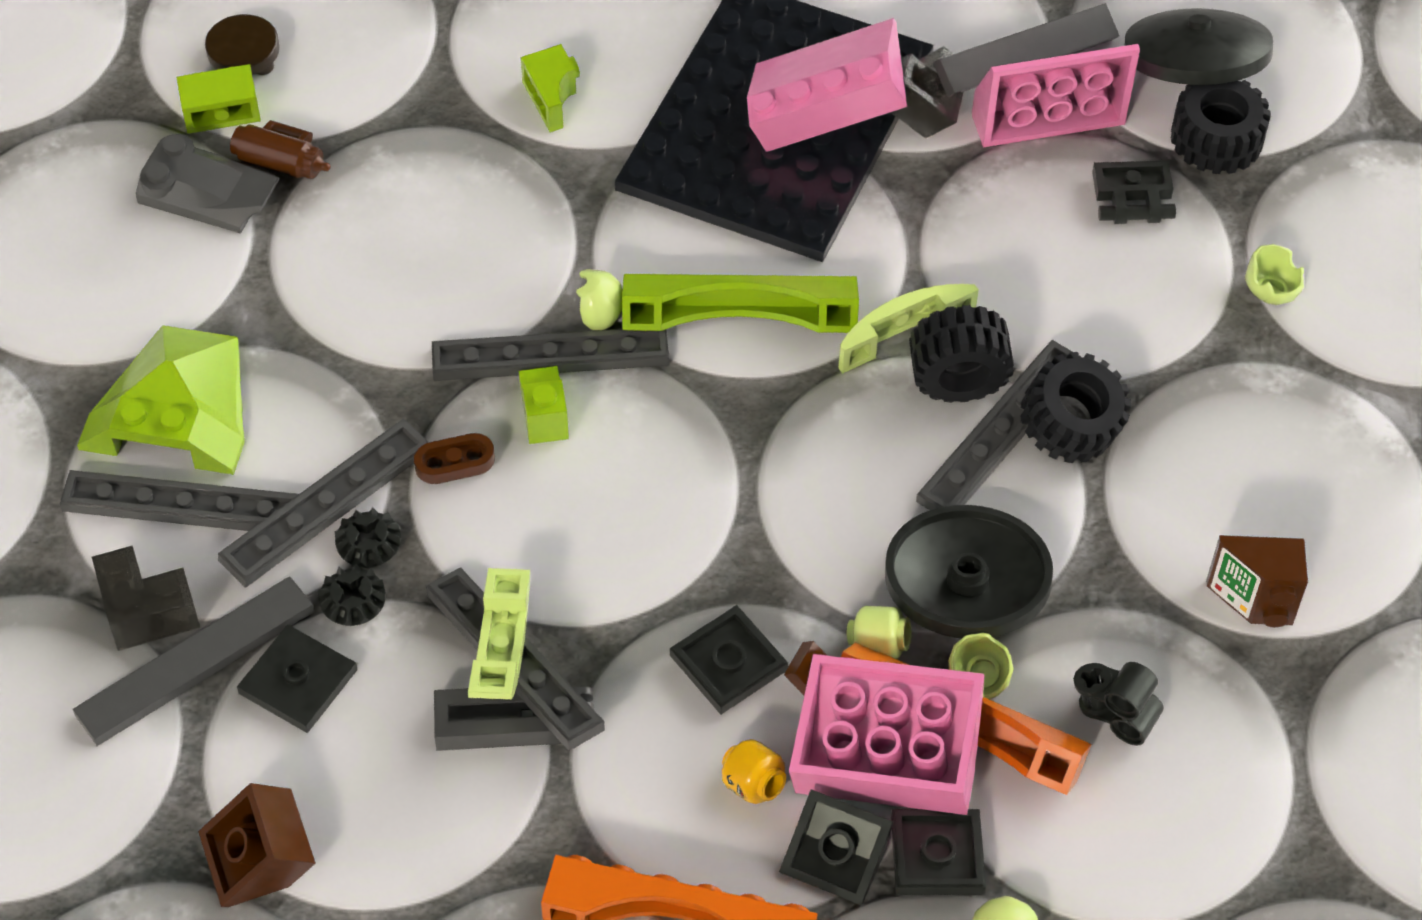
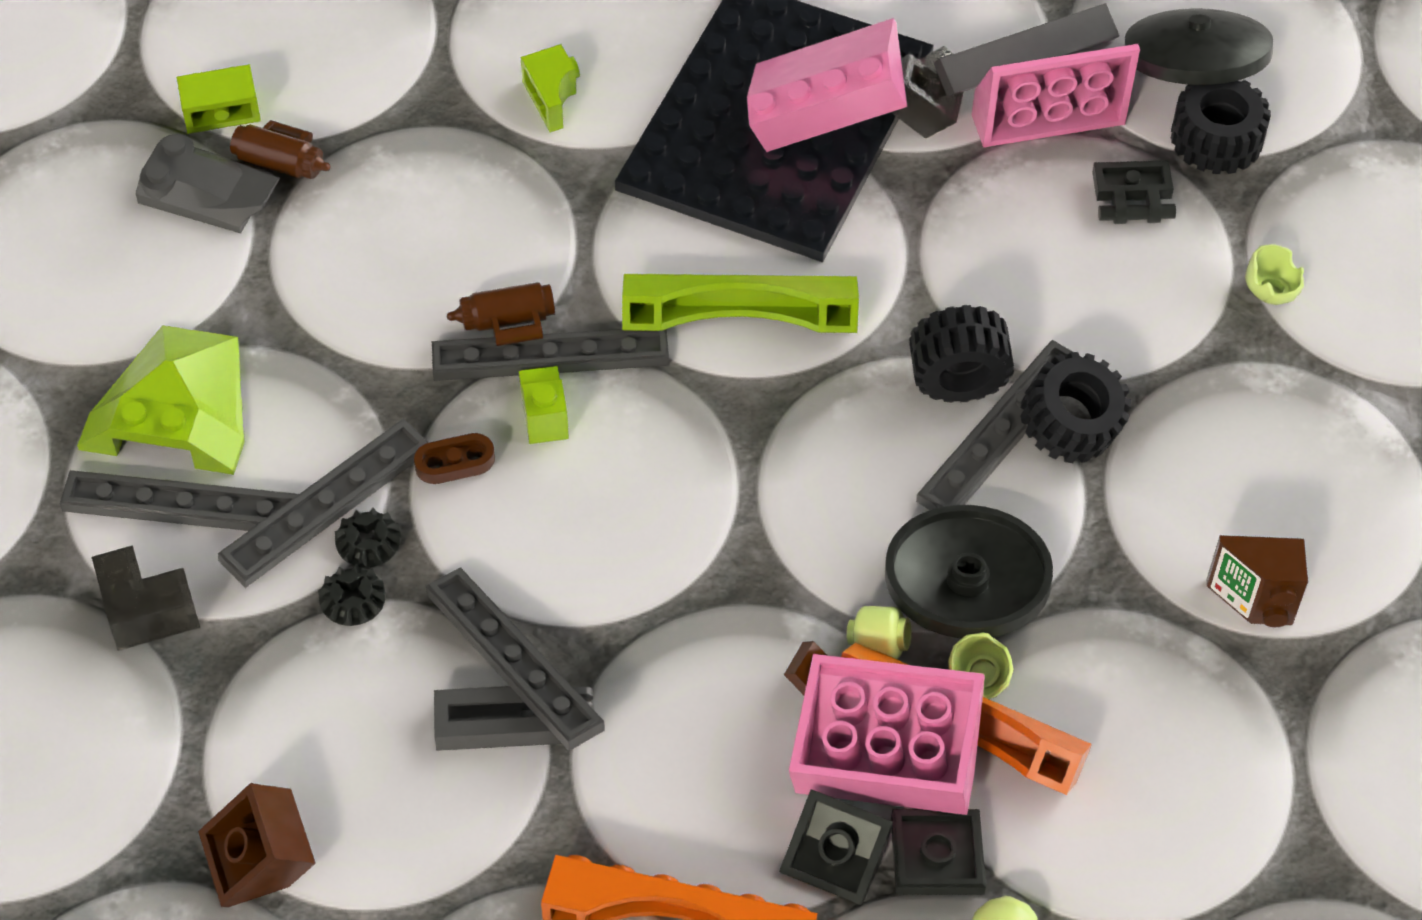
(192, 661): dark grey tile -> none
(243, 41): dark brown tile -> none
(297, 678): pearl dark grey plate -> none
(502, 634): yellowish green slope -> none
(507, 308): none -> reddish brown piece
(599, 299): yellowish green hair -> none
(728, 659): pearl dark grey plate -> none
(753, 771): yellow head -> none
(897, 316): yellowish green slope -> none
(1121, 699): pearl dark grey piece -> none

